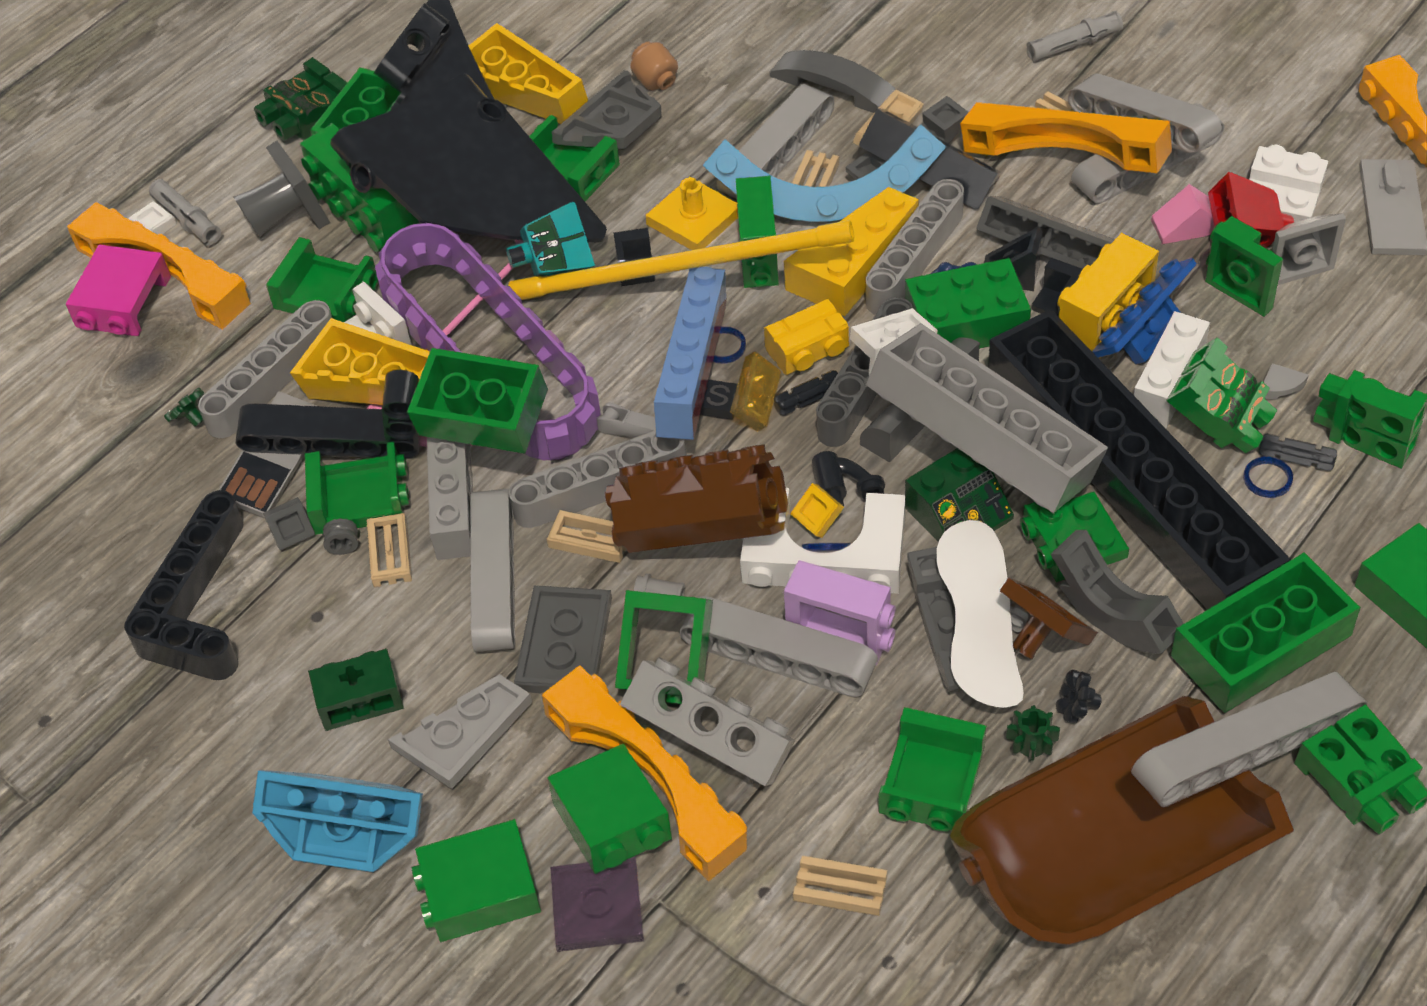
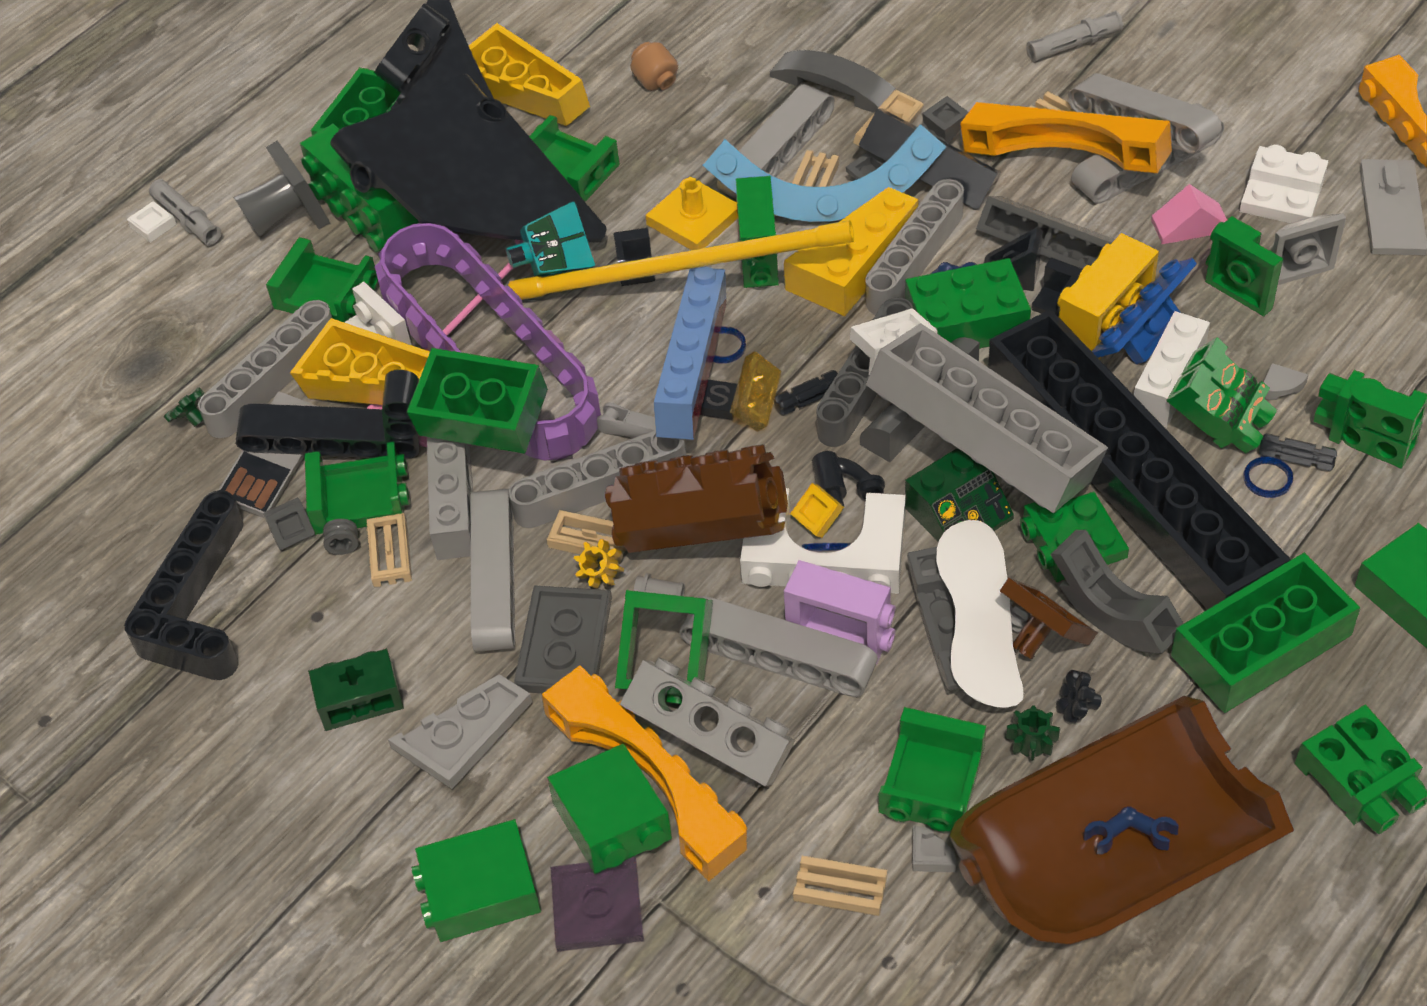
(116, 289): dark pink panel -> none
(213, 291): light orange arch -> none
(299, 101): dark green hips -> none
(336, 818): dark azure wedge -> none
(589, 562): none -> yellow gear
(616, 111): dark grey wing -> none
(807, 337): yellow brick -> none
(931, 852): none -> light grey tile
(1132, 818): none -> dark blue arm
(1244, 739): light grey beam -> none
(1250, 204): red torso -> none

